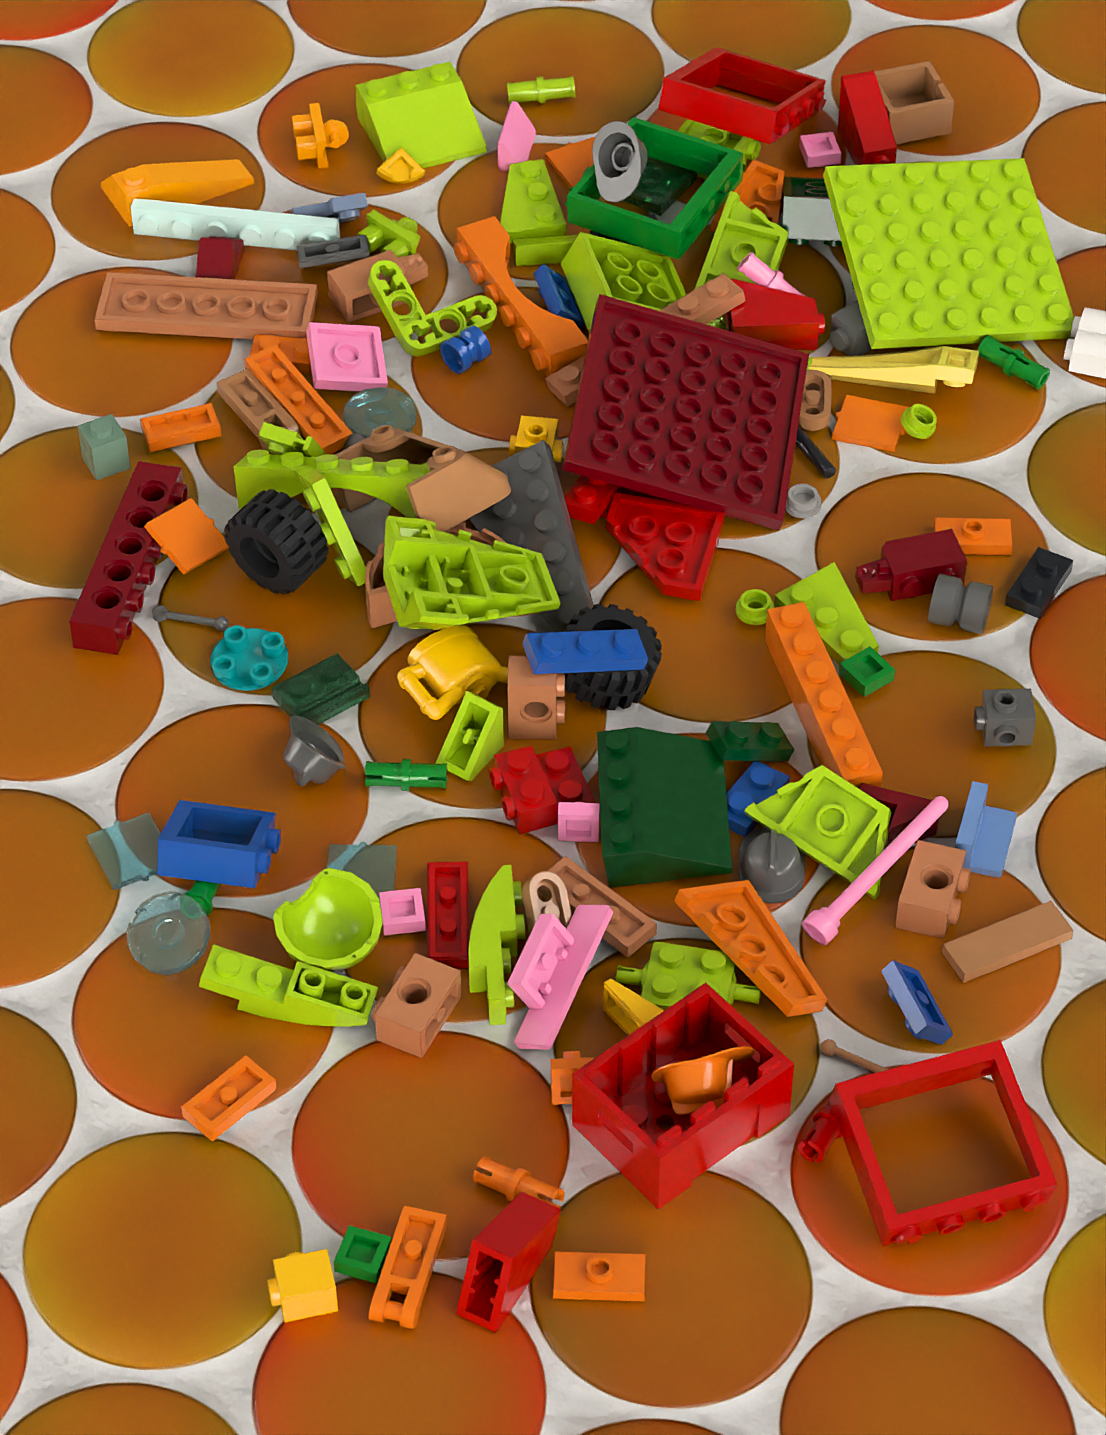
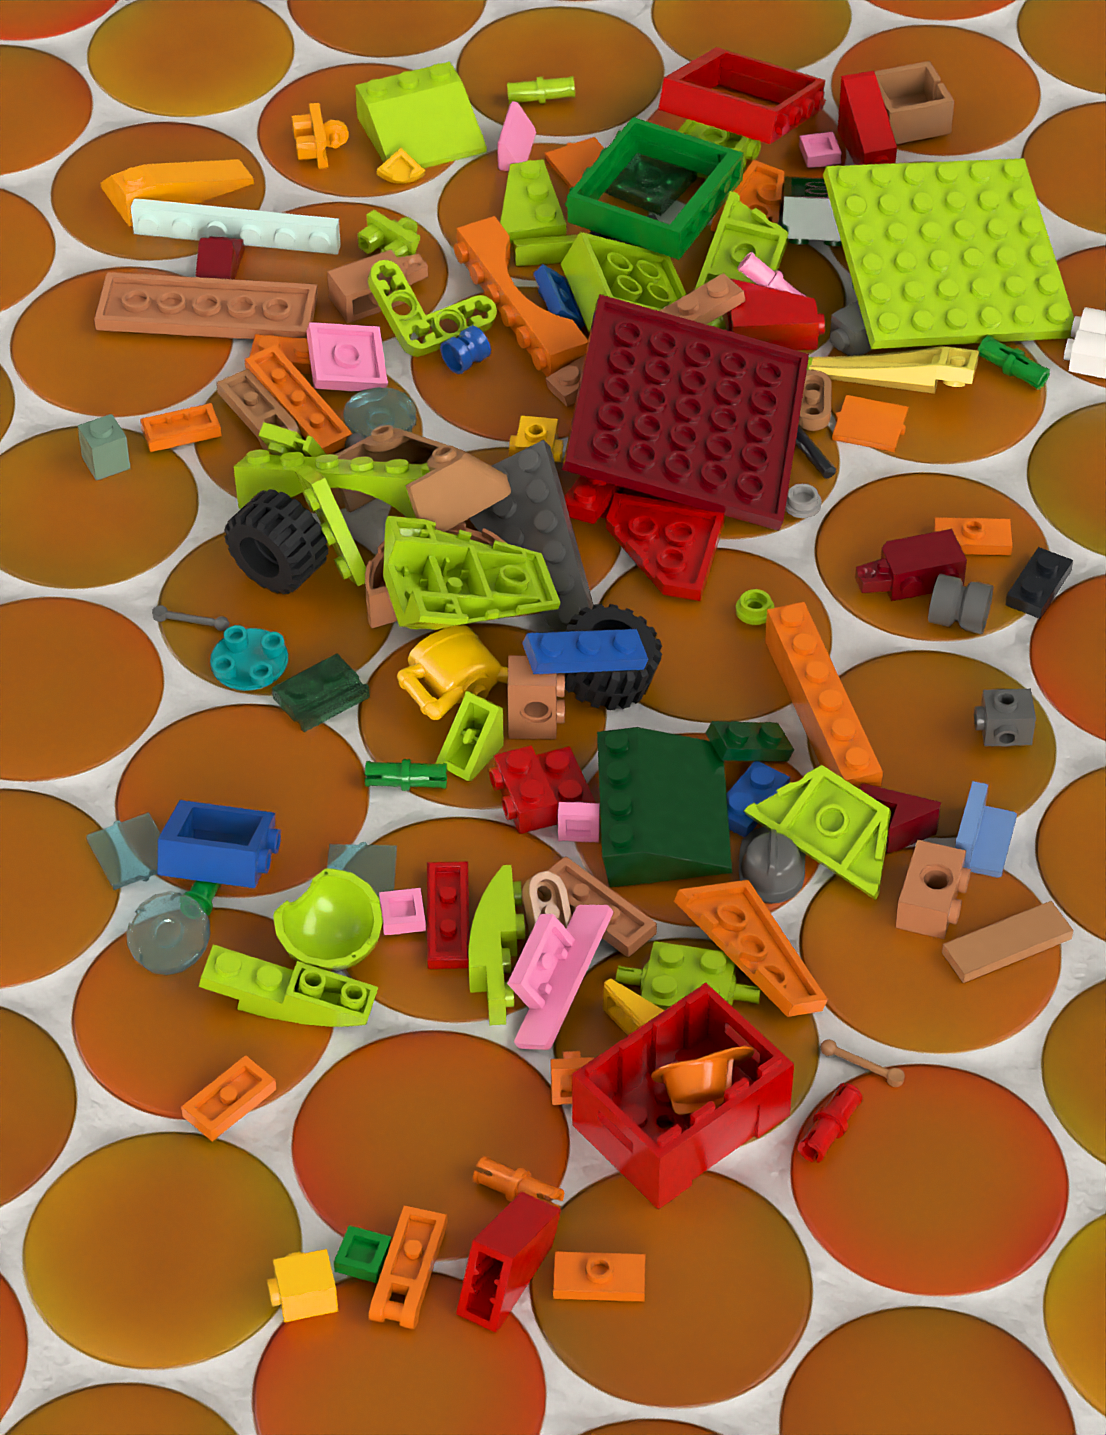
(125, 560): dark red brick -> none
(187, 536): orange piece -> none
(312, 752): dark grey piece -> none
(333, 251): dark grey slope -> none
(343, 208): sand blue plate -> none
(417, 1005): nougat brick -> none
(618, 161): piece -> none
(823, 923): bright pink piece -> none
(832, 611): lime wing -> none
(866, 671): green plate -> none
(917, 1003): blue plate -> none
(919, 421): lime plate -> none
(926, 1076): red window -> none

